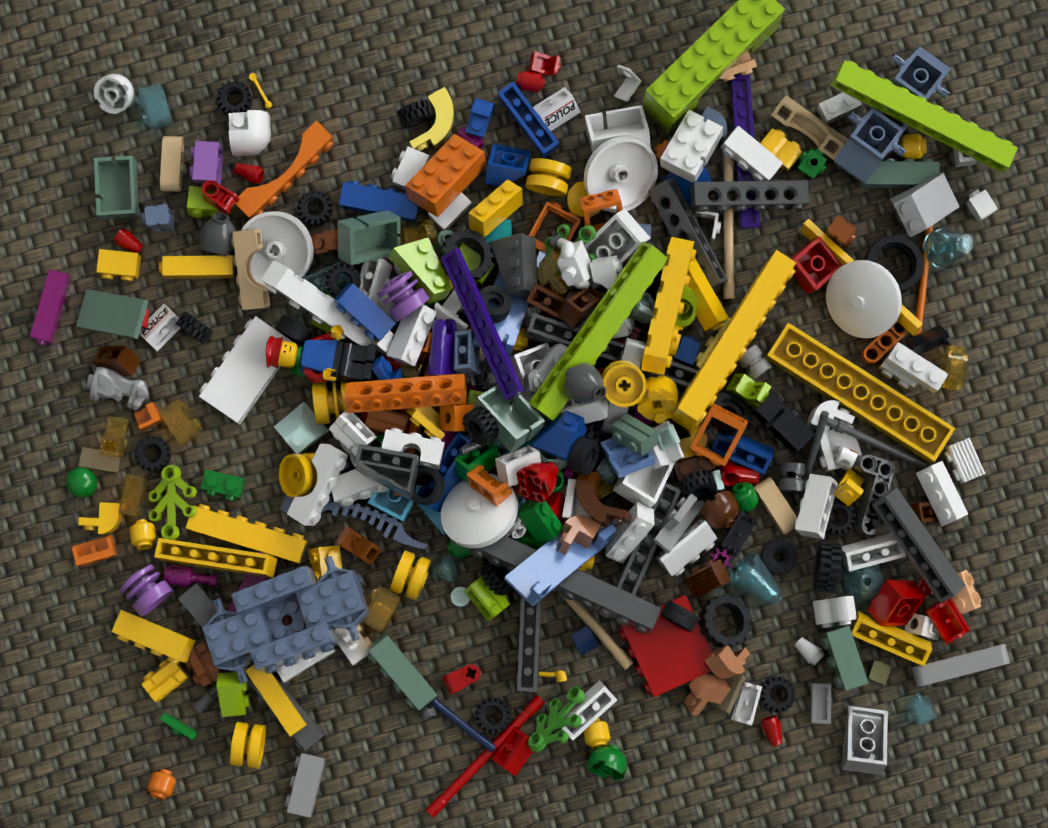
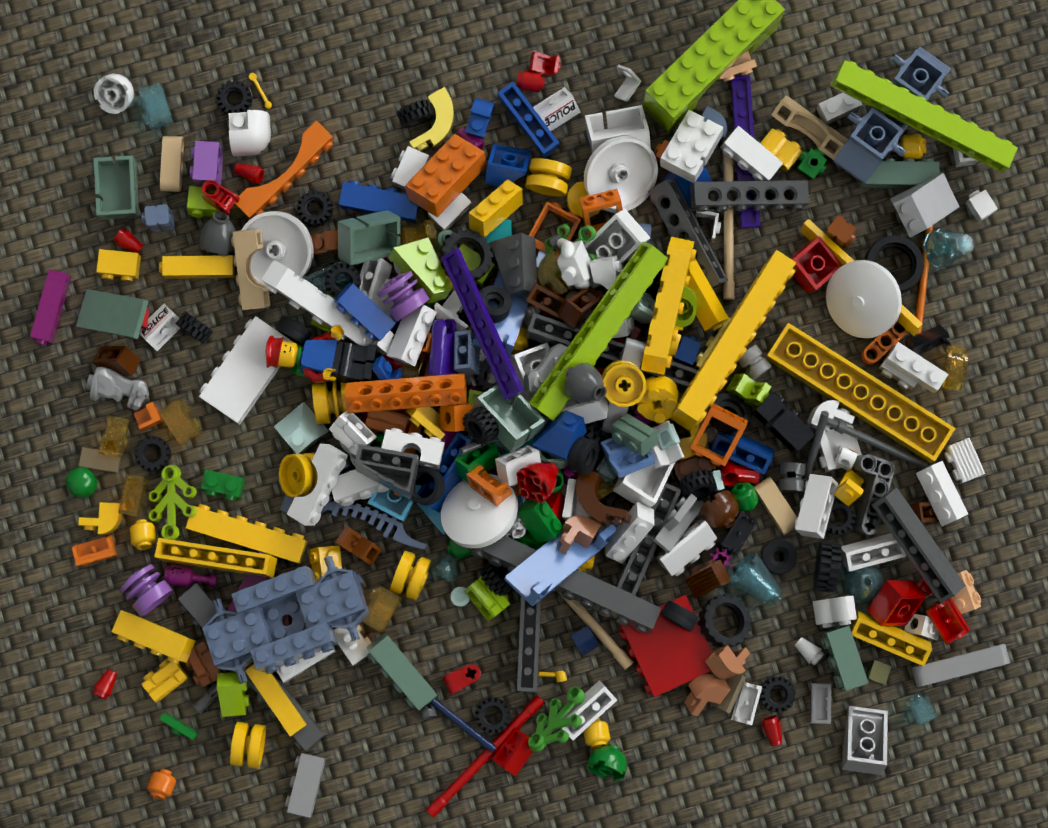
(105, 684): none -> red cone

